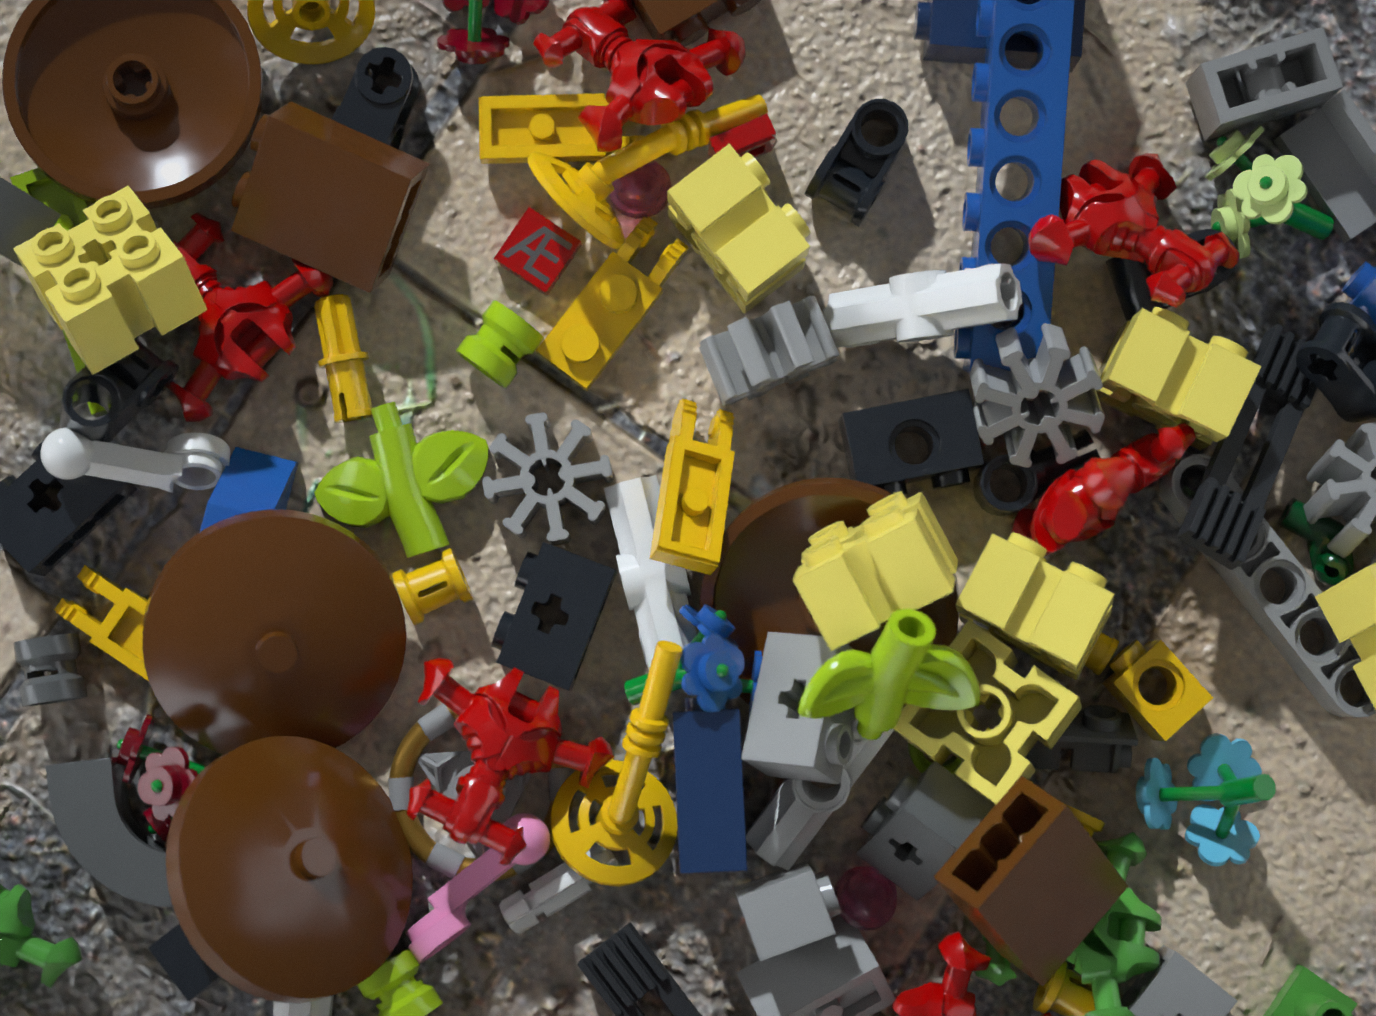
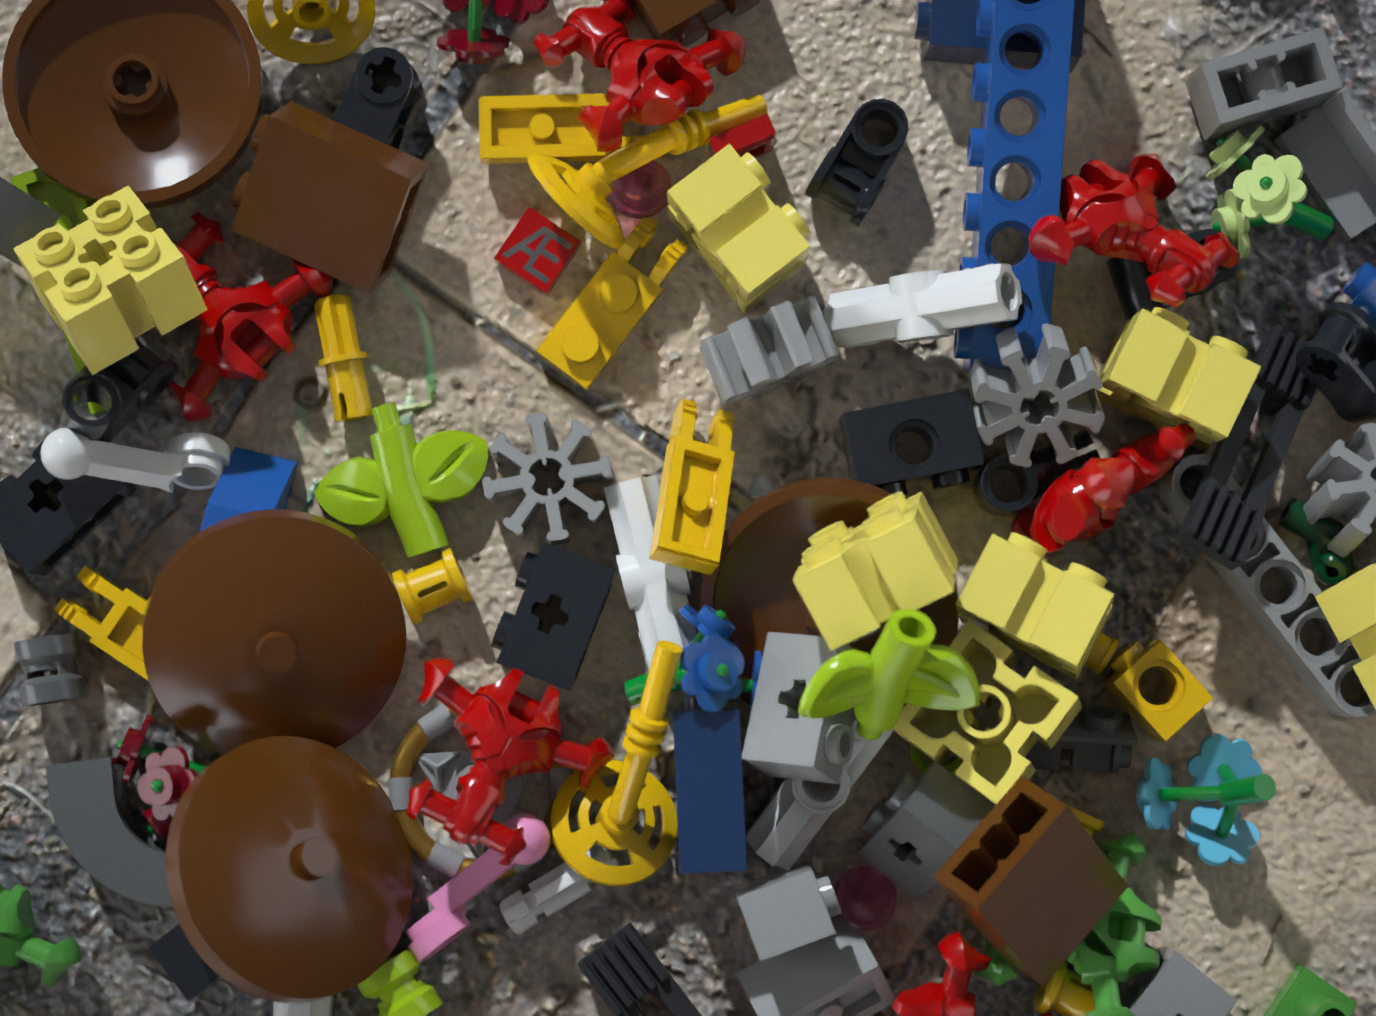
(499, 344): lime wheel -> none

